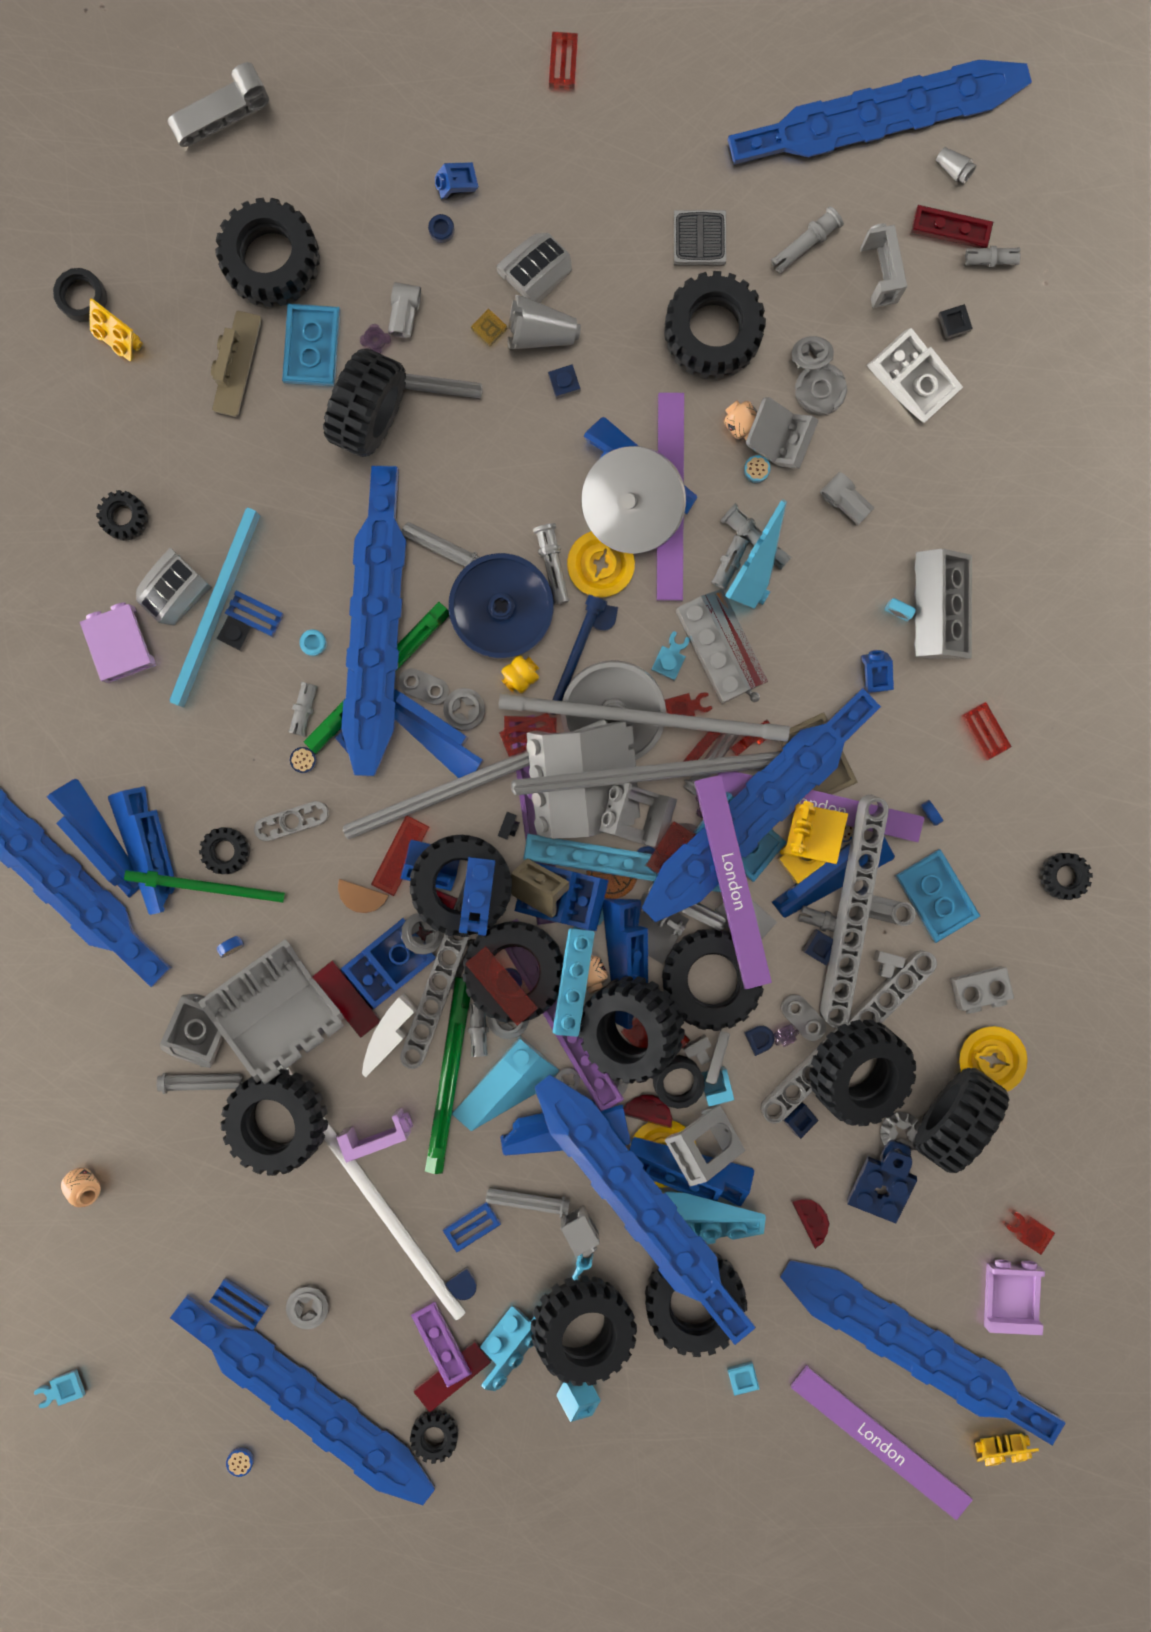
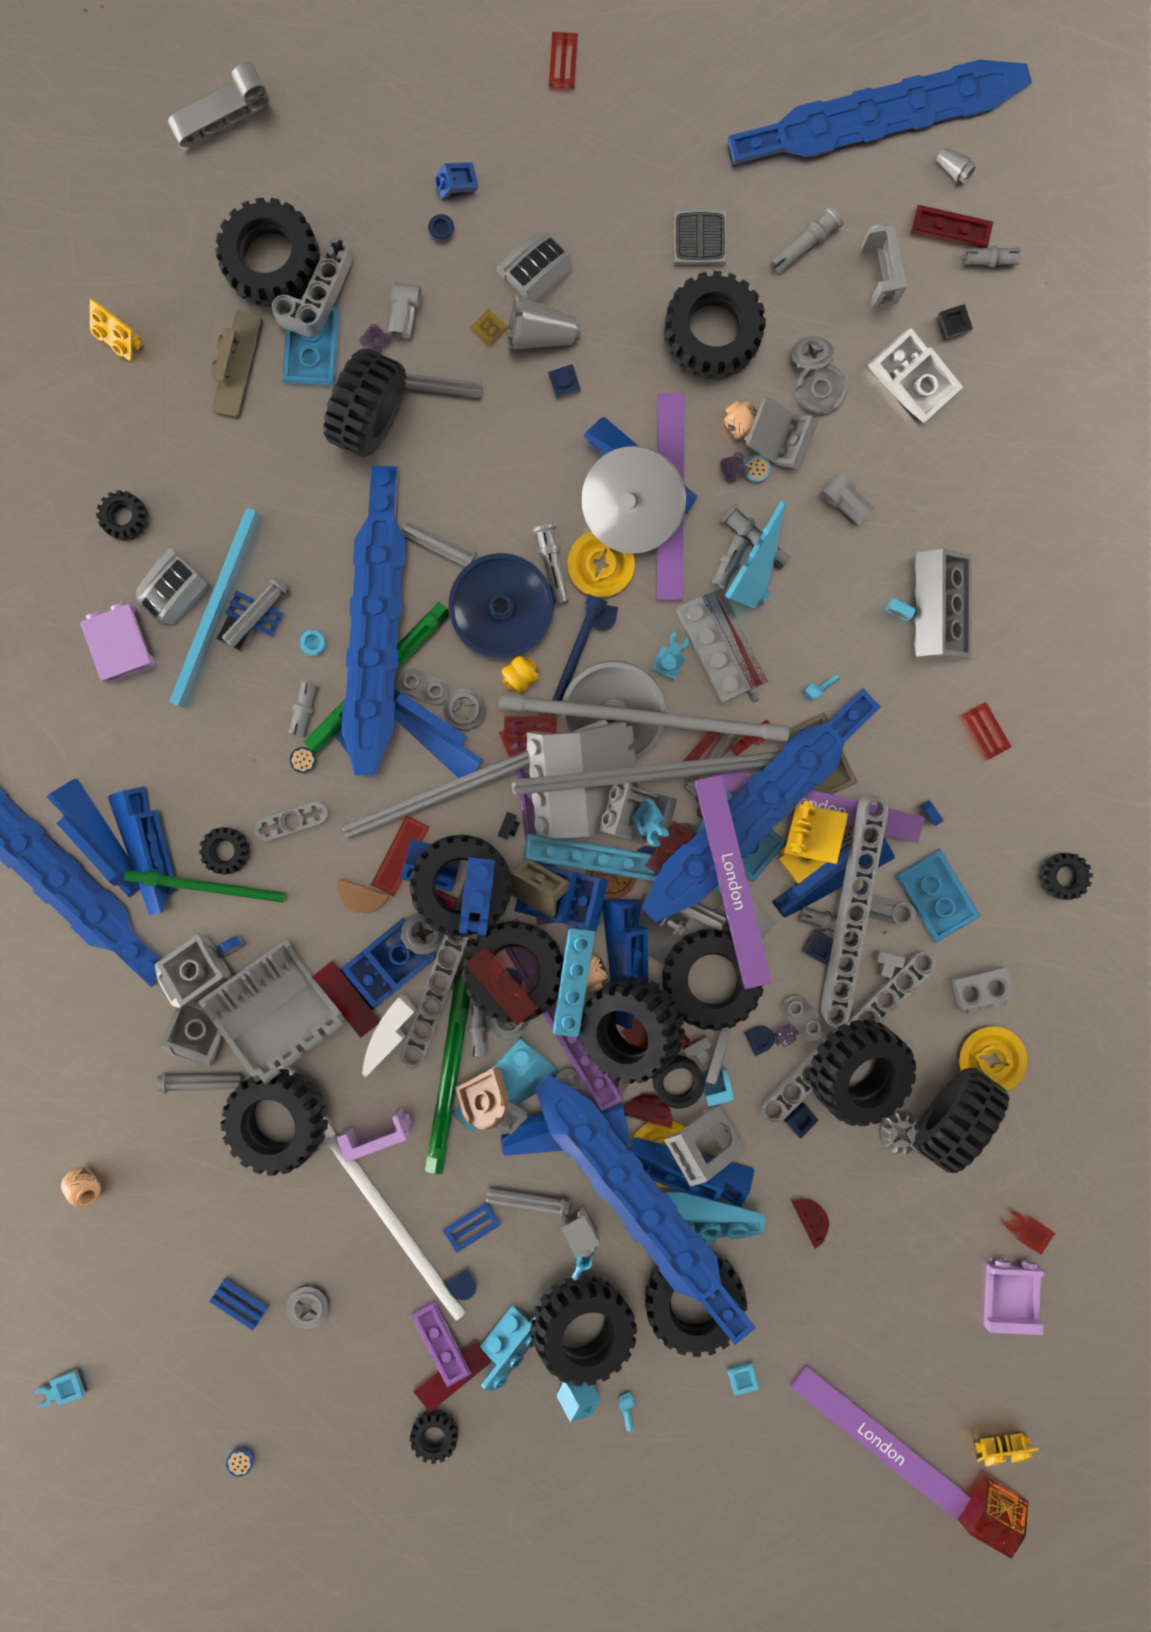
(65, 280): black tyre -> none
(191, 971): none -> light grey slope
(255, 611): none -> light grey axle
(307, 1404): blue plate -> none
(318, 286): none -> light grey beam
(484, 1099): none -> tile
(514, 1118): none -> light grey tile
(626, 1403): none -> medium azure hand
(648, 821): none -> medium azure plate
(685, 706): clear red plate -> none
(727, 467): none -> clear purple plate
(814, 691): none -> medium azure hand
(878, 671): blue bracket -> none
(890, 1172): dark blue plate -> none
(916, 1347): blue plate -> none
(996, 1517): none -> clear red slope

